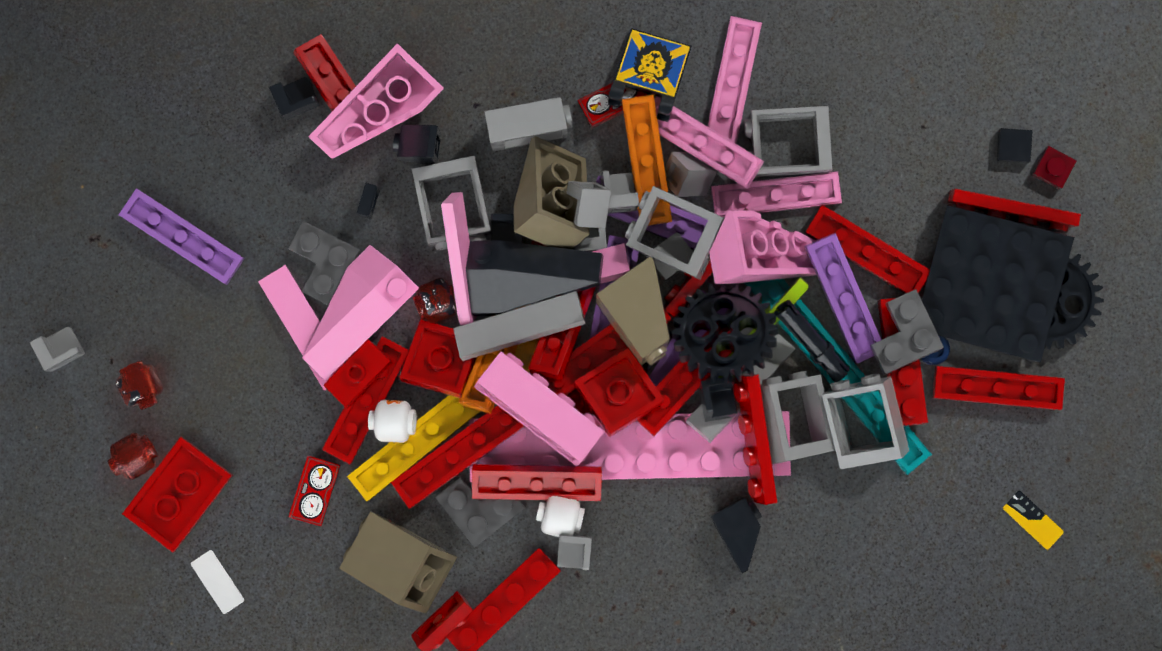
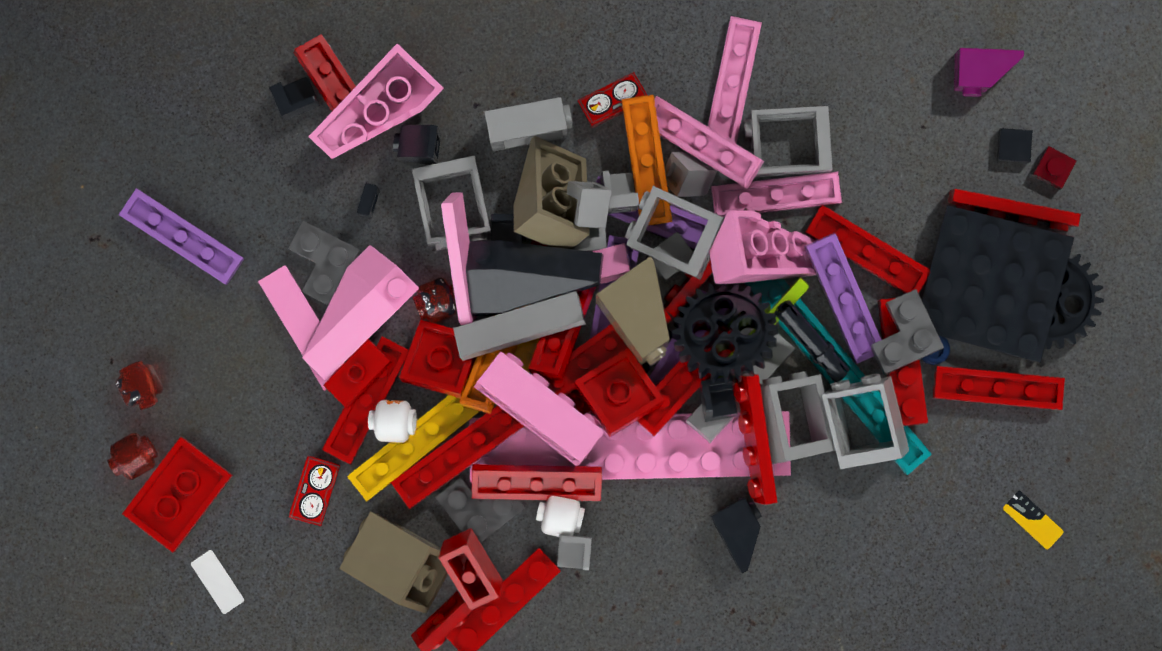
(57, 349): light grey panel -> none
(470, 569): none -> red brick
(652, 67): flag -> none
(981, 68): none -> magenta slope

